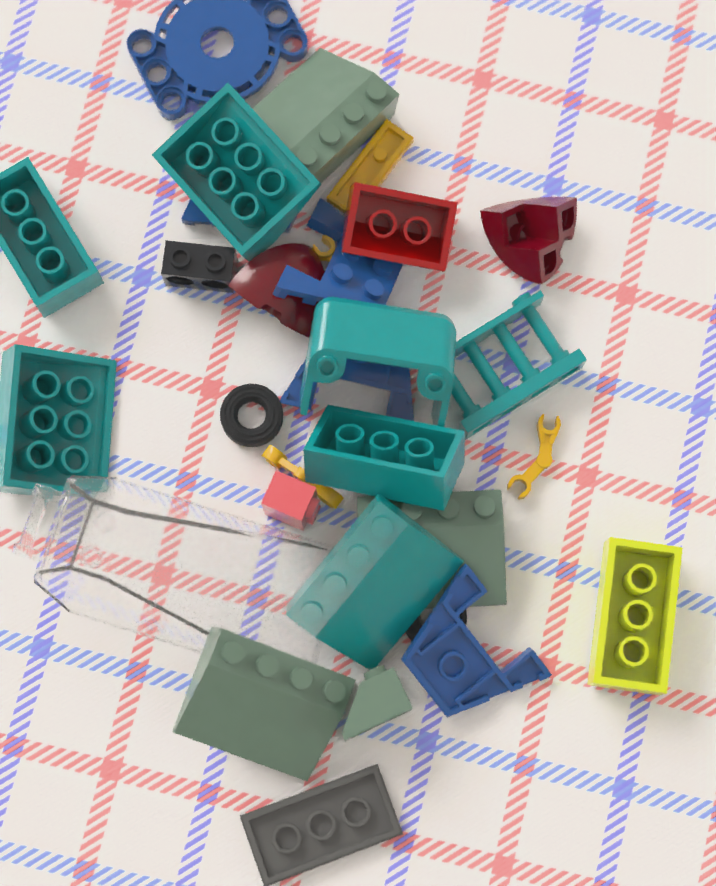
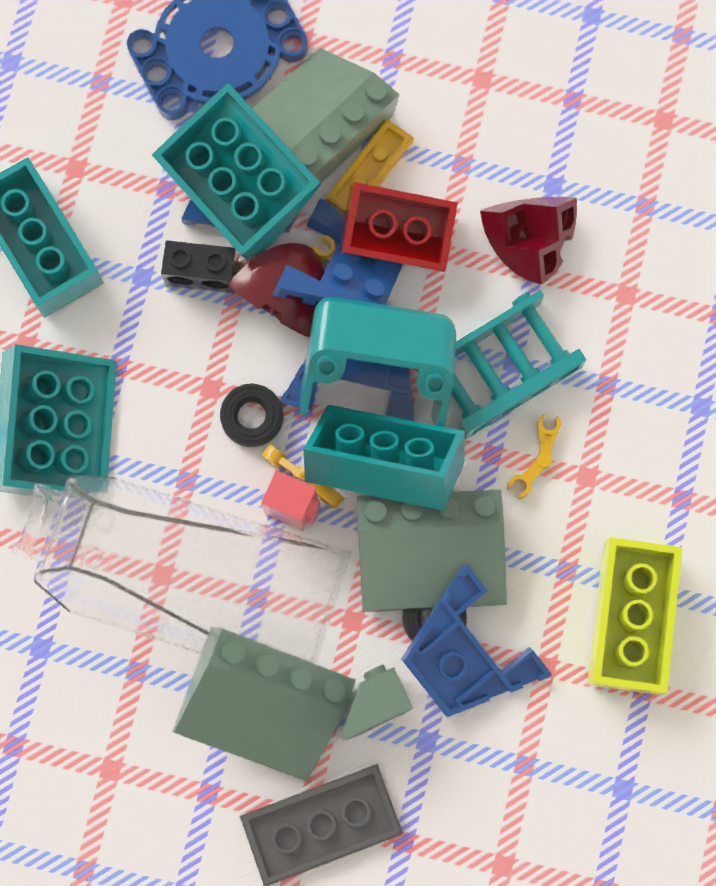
(373, 584): teal slope -> none

